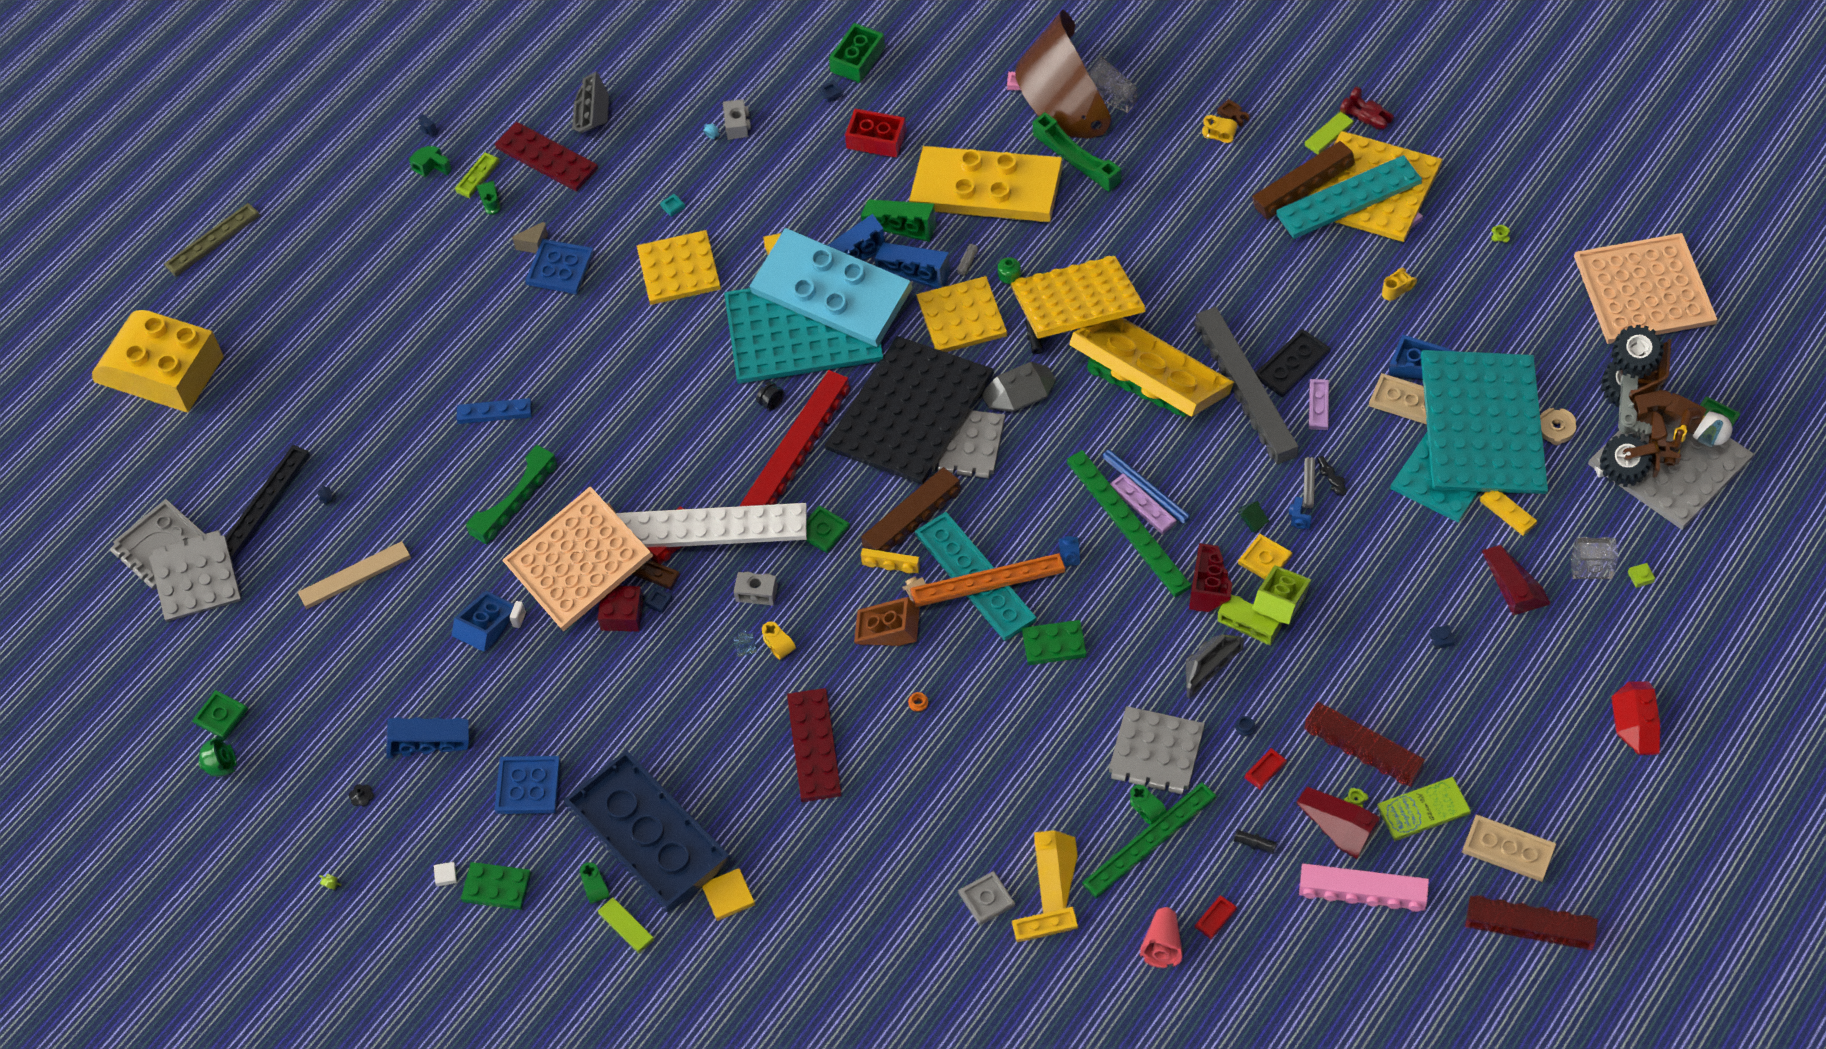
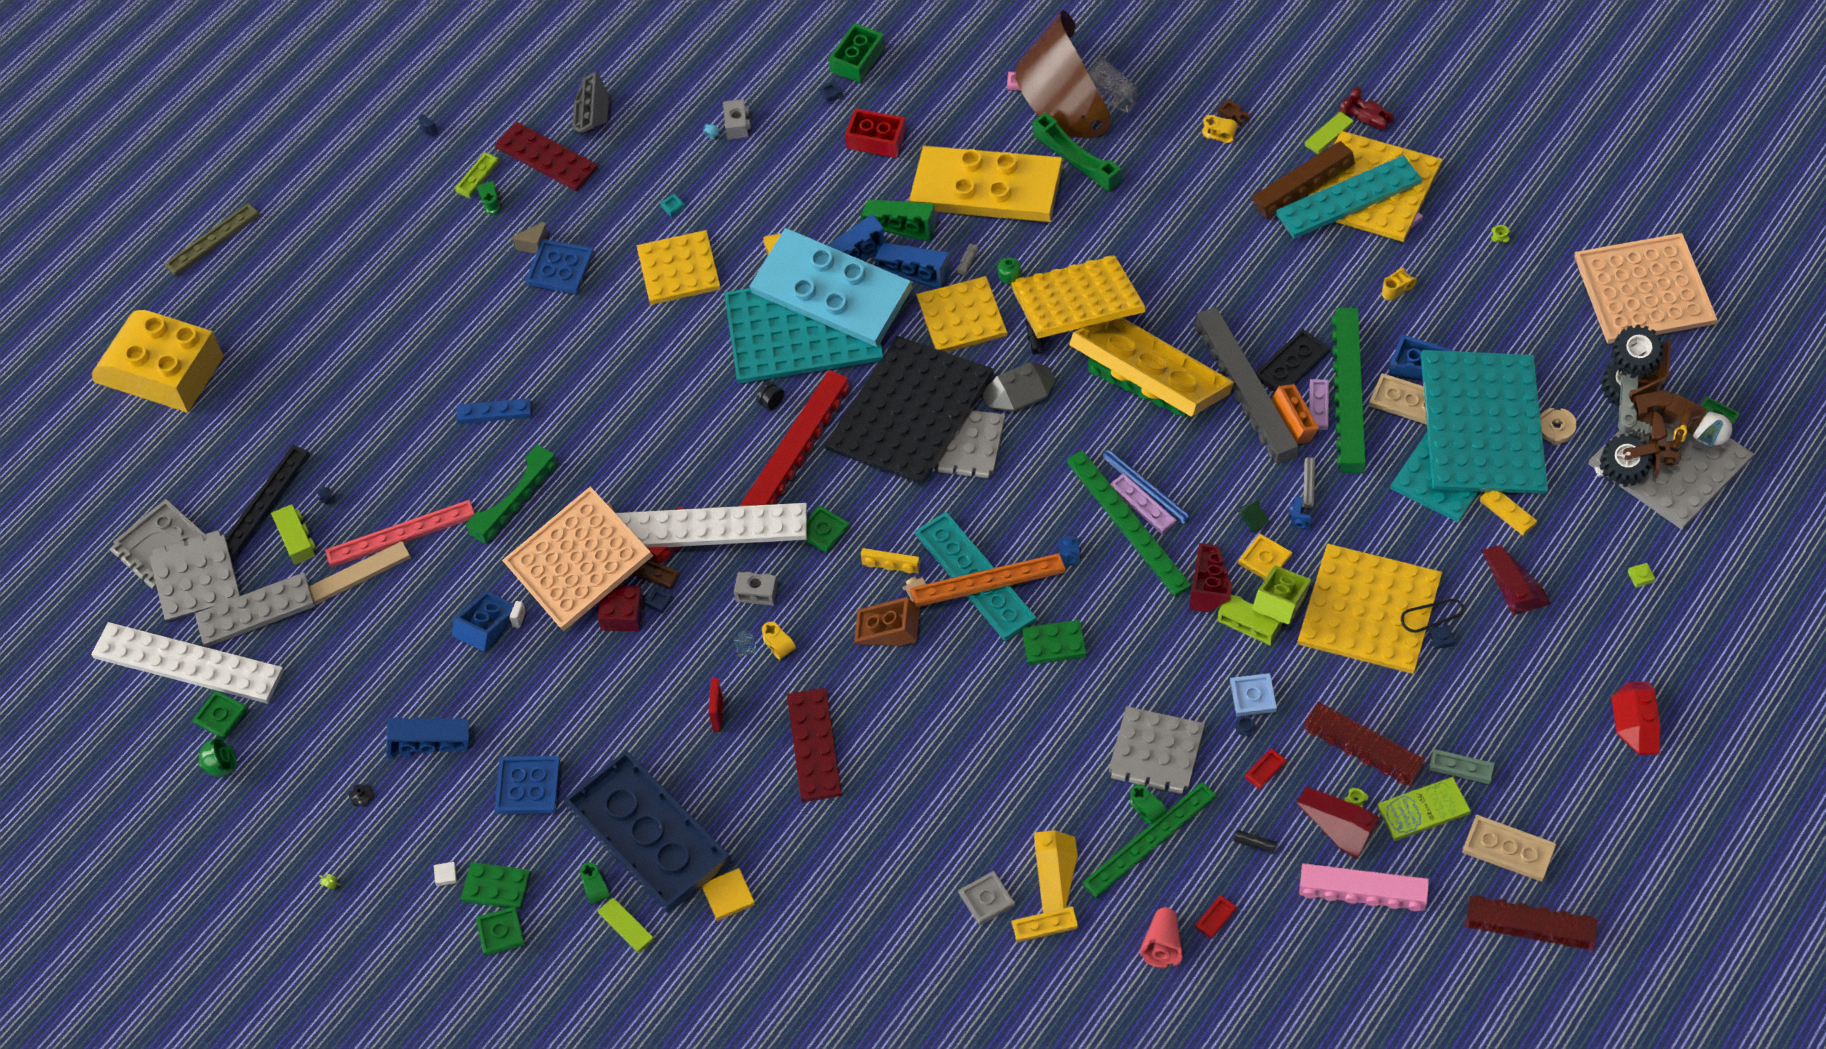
(188, 662): none -> white plate
(254, 610): none -> light grey plate
(294, 534): none -> lime brick
(402, 532): none -> coral tile
(427, 159): green brick -> none
(500, 931): none -> green plate
(716, 705): none -> red tile
(912, 512): reddish brown brick -> none
(915, 697): orange plate -> none
(1210, 660): dark grey wedge -> none
(1253, 694): none -> light blue plate
(1295, 413): none -> orange brick
(1336, 481): black animal -> none
(1348, 390): none -> green brick
(1360, 608): none -> yellow plate
(1429, 605): none -> black piece
(1461, 766): none -> sand green plate
(1594, 558): clear brick -> none

